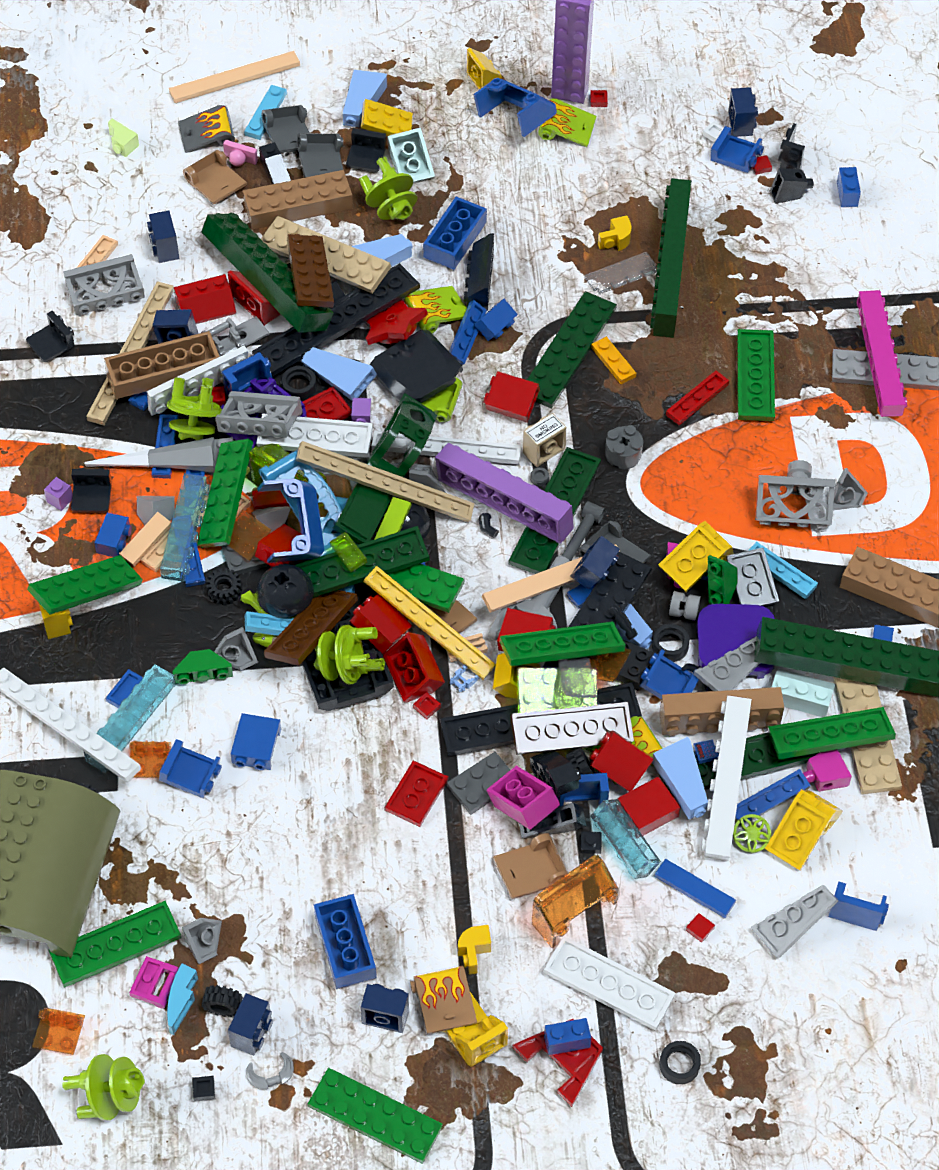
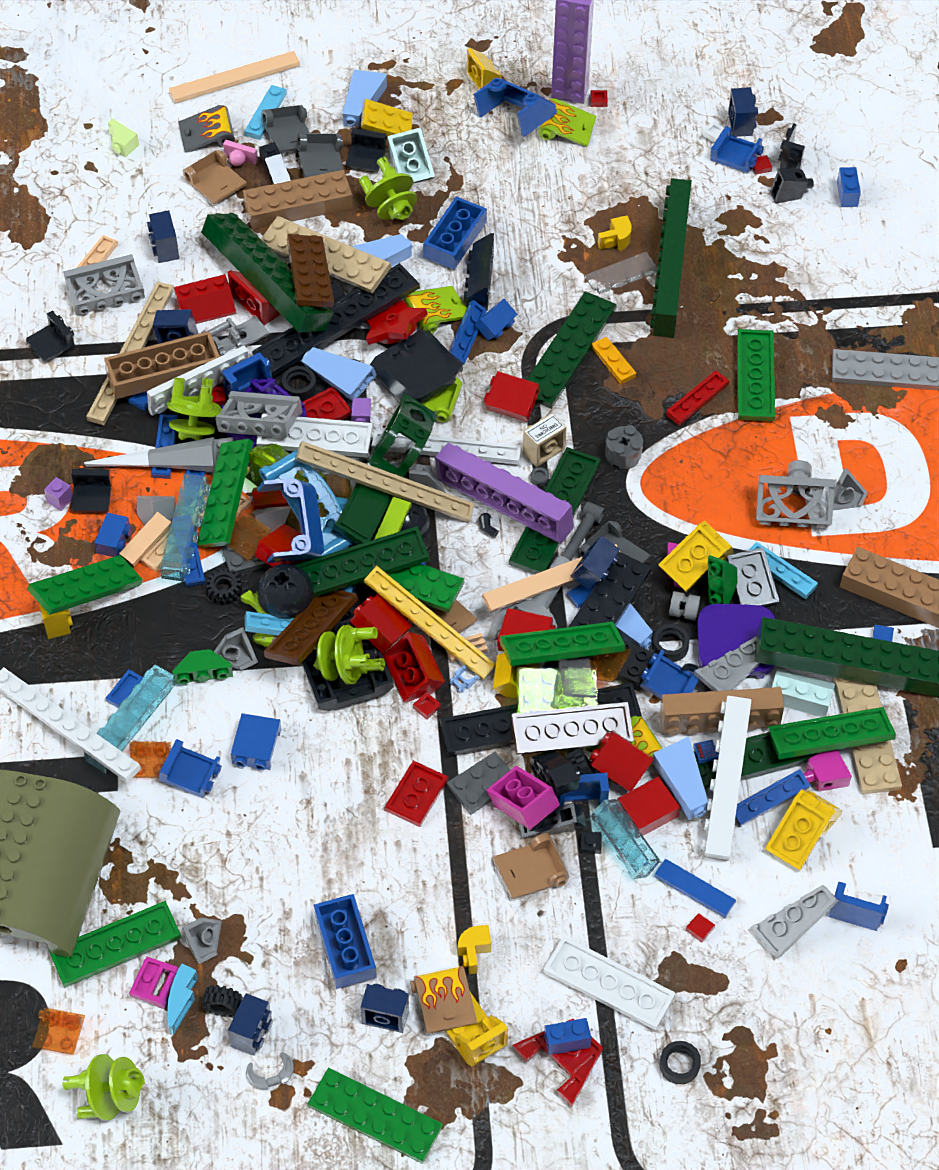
(203, 1088): black plate -> none
(348, 551): clear neon green plate -> none
(572, 896): clear orange windscreen -> none
(623, 621): black axle -> none
(751, 833): lime wheel -> none
(881, 354): dark pink brick -> none

